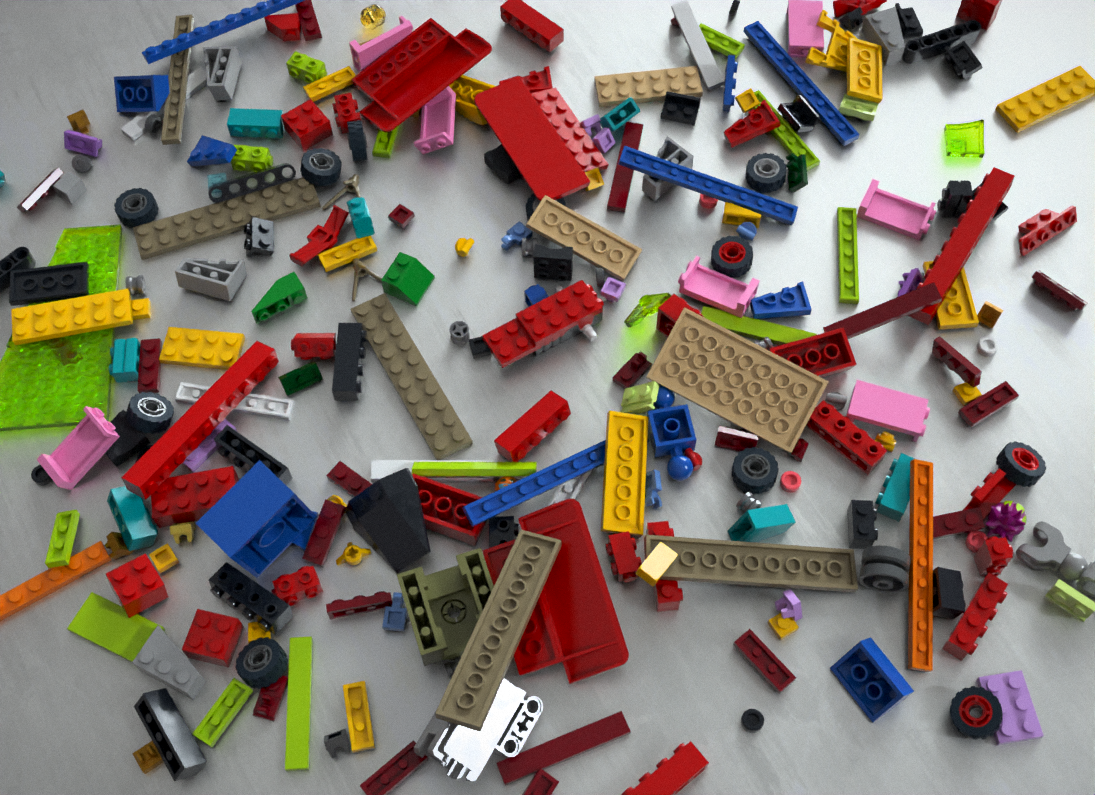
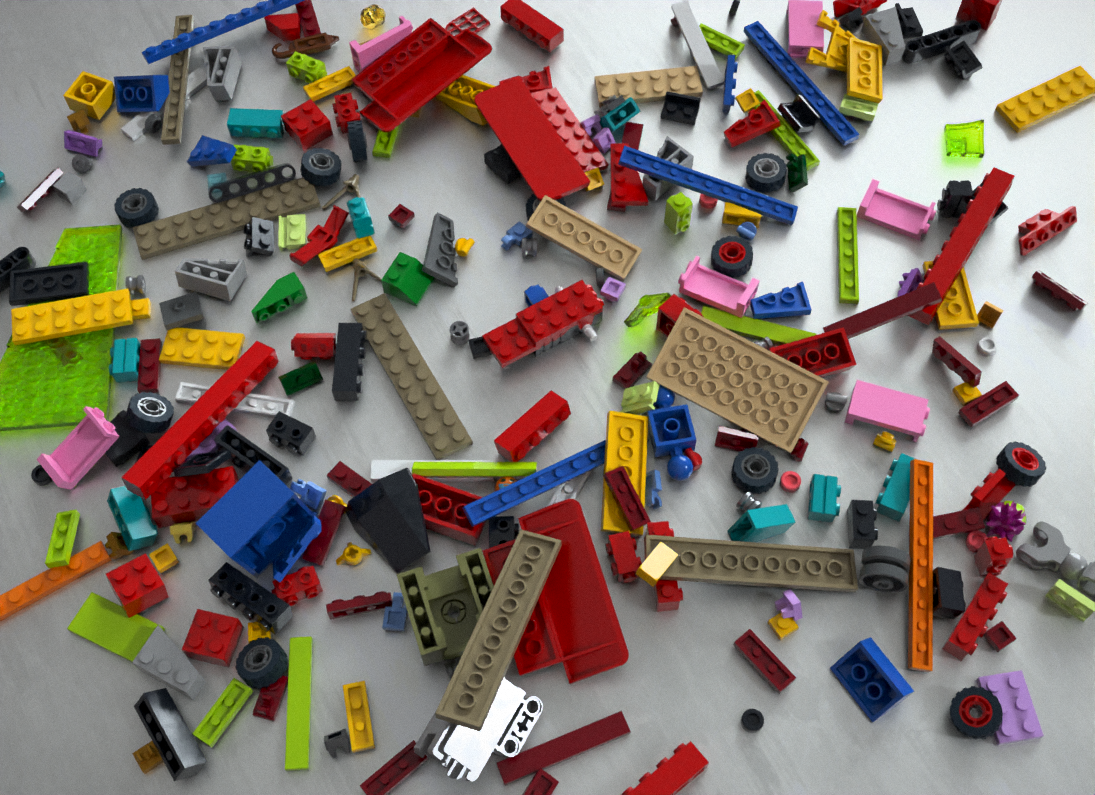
(91, 95): none -> yellow brick
(181, 311): none -> dark grey plate
(202, 463): none -> black plate
(290, 433): none -> black brick
(292, 231): none -> yellowish green plate
(295, 548): none -> blue wing
(307, 45): none -> reddish brown plate
(310, 493): none -> medium blue plate
(437, 122): bright pink panel -> none
(440, 251): none -> dark grey wing
(467, 20): none -> red window
(553, 263): black brick -> none
(609, 105): none -> dark grey plate
(625, 182): none -> red wing
(626, 498): none -> dark red plate
(678, 213): none -> lime brick
(823, 498): none -> teal brick
(846, 437): red brick -> none
(999, 636): none -> dark red plate

